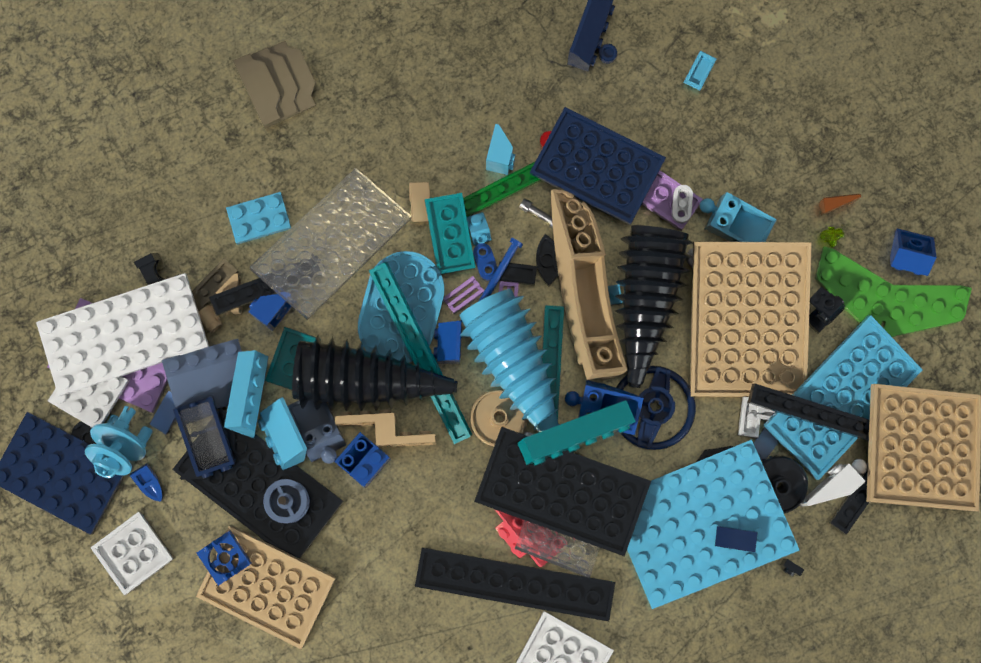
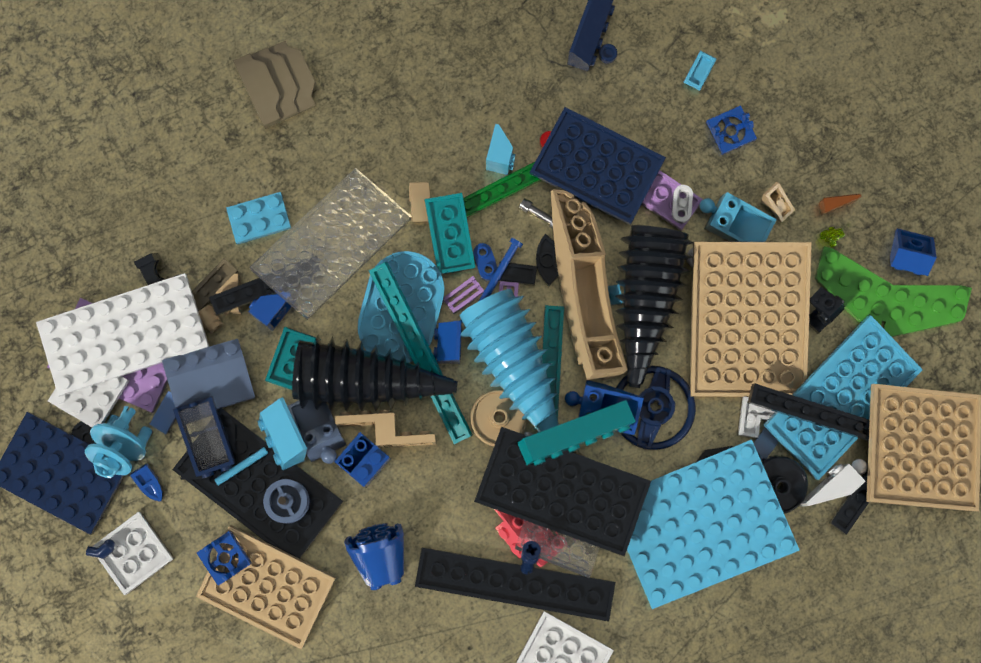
(103, 551): none -> dark blue arm
(240, 466): none -> medium azure bar
(246, 392): medium azure slope -> none
(378, 554): none -> blue cone
(478, 228): medium azure bracket -> none
(529, 556): none -> dark blue pin
(719, 137): none -> blue piece
(736, 539): dark blue slope -> none
(778, 202): none -> tan slope
(791, 568): black plate -> none

